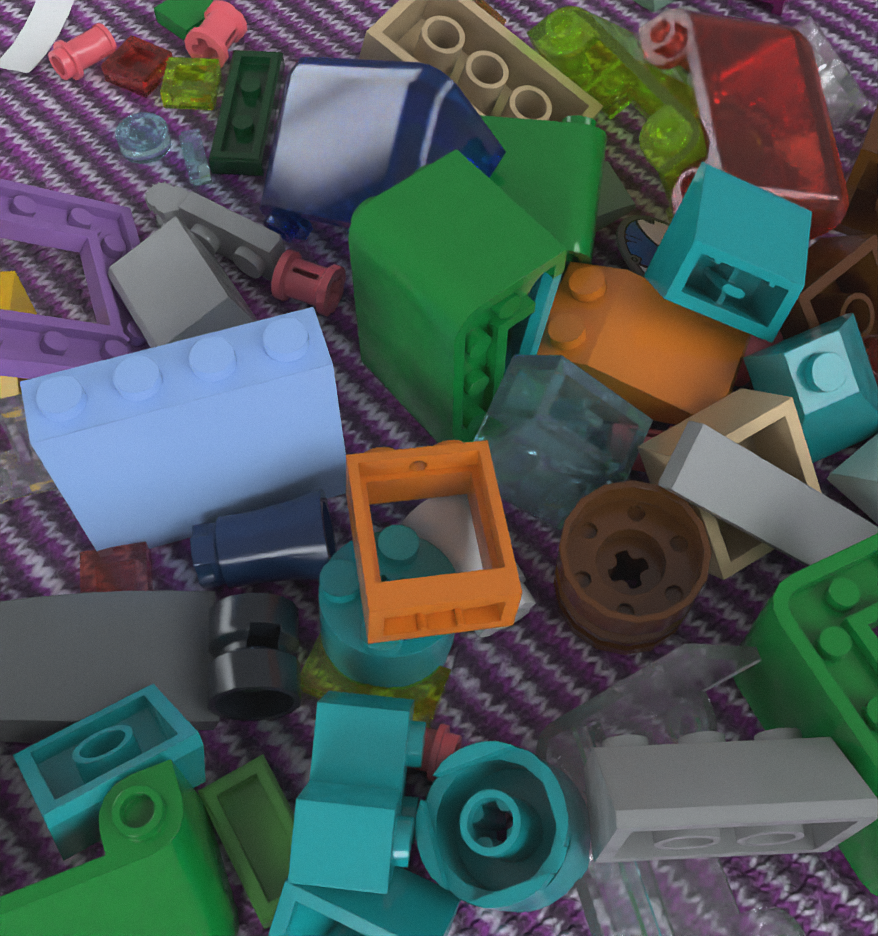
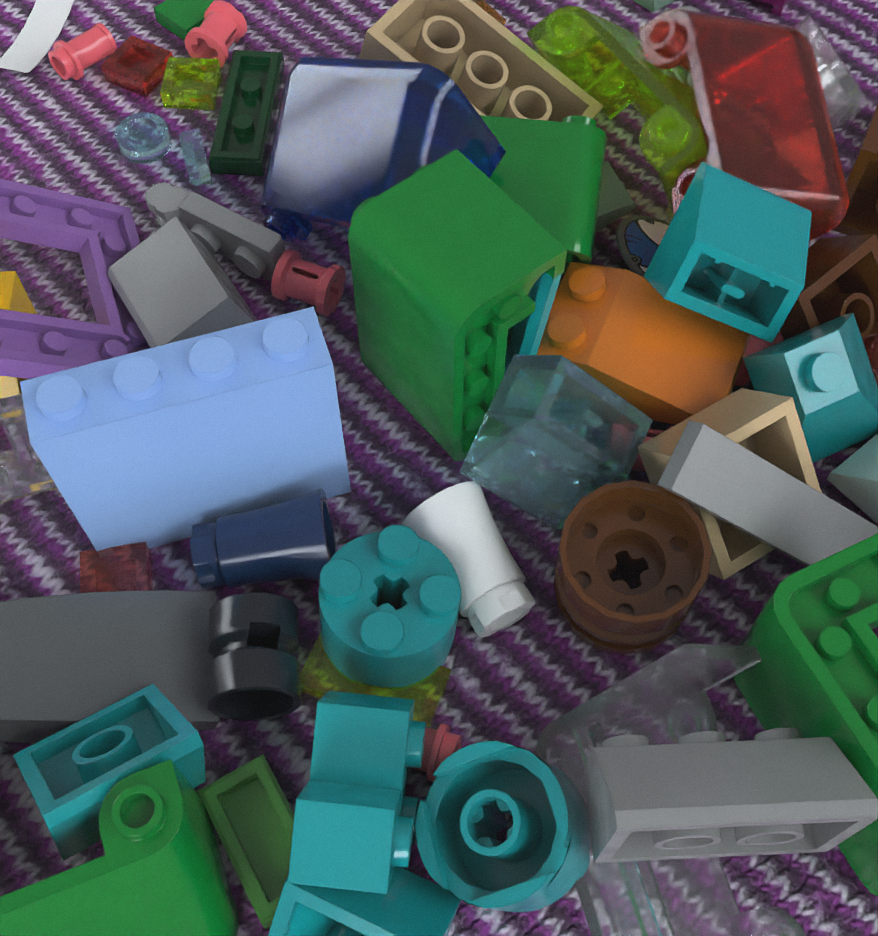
(436, 602): orange window -> none

